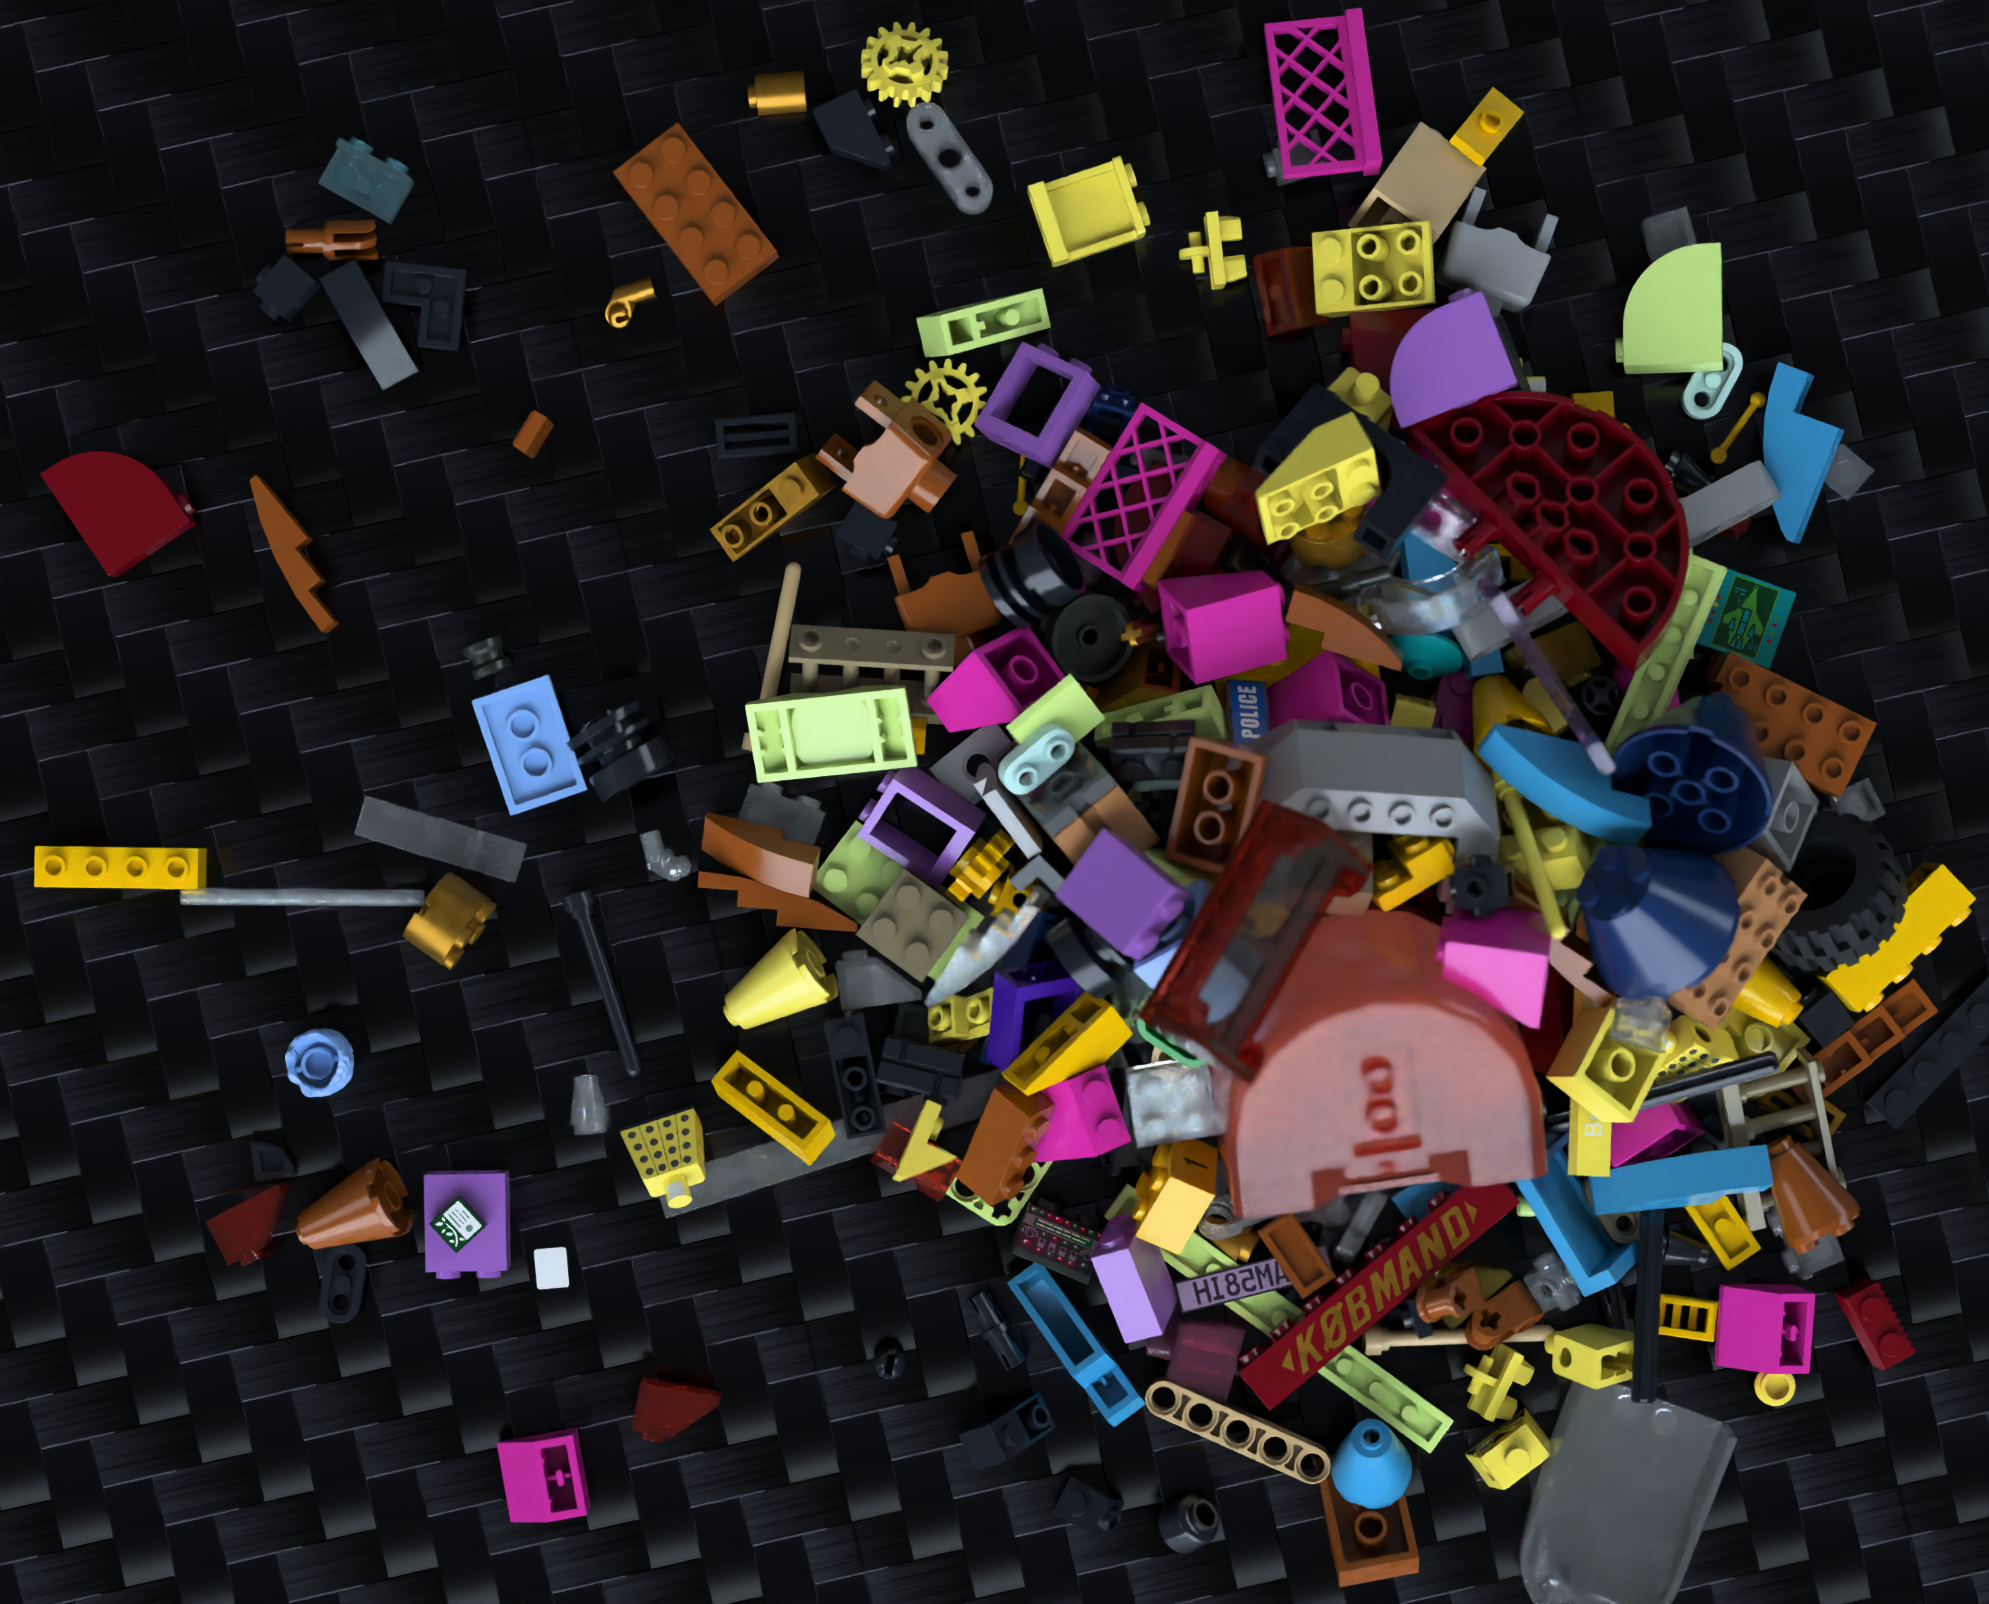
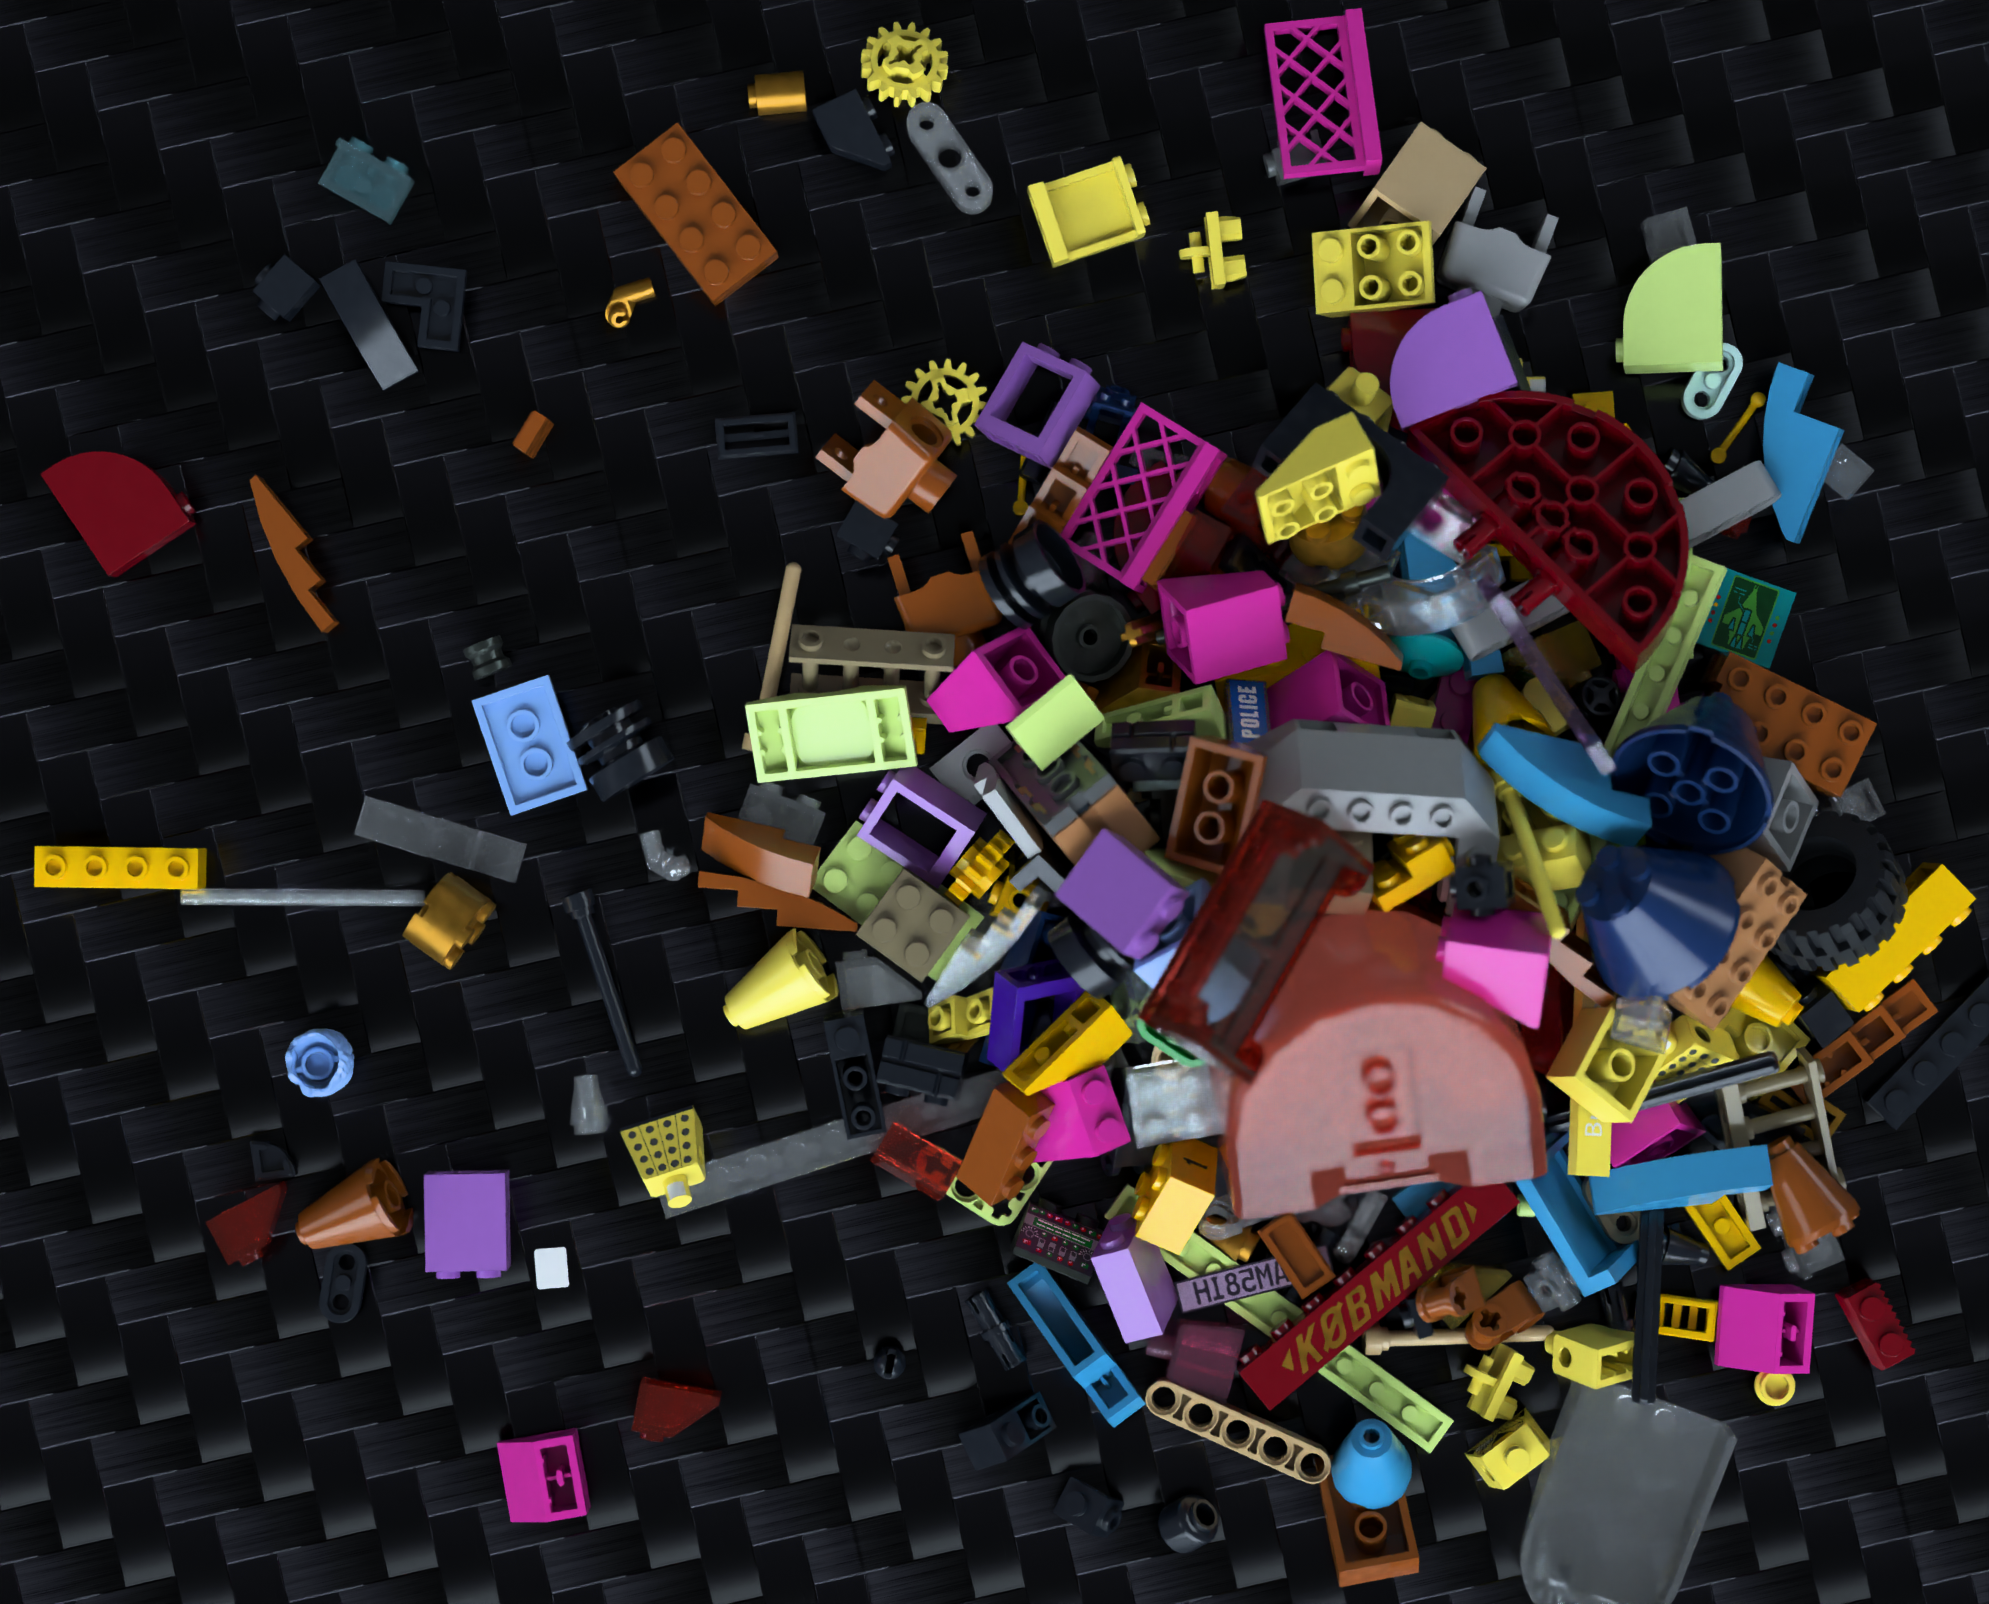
(336, 240): dark orange arm -> none
(458, 1224): tile -> none
(773, 506): pearl gold slope -> none
(773, 1107): yellow brick -> none
(919, 1155): light yellow slope -> none
(983, 323): yellowish green slope -> none
(1036, 758): light aqua plate -> none
(1288, 290): clear red panel -> none
(1486, 127): yellow plate -> none

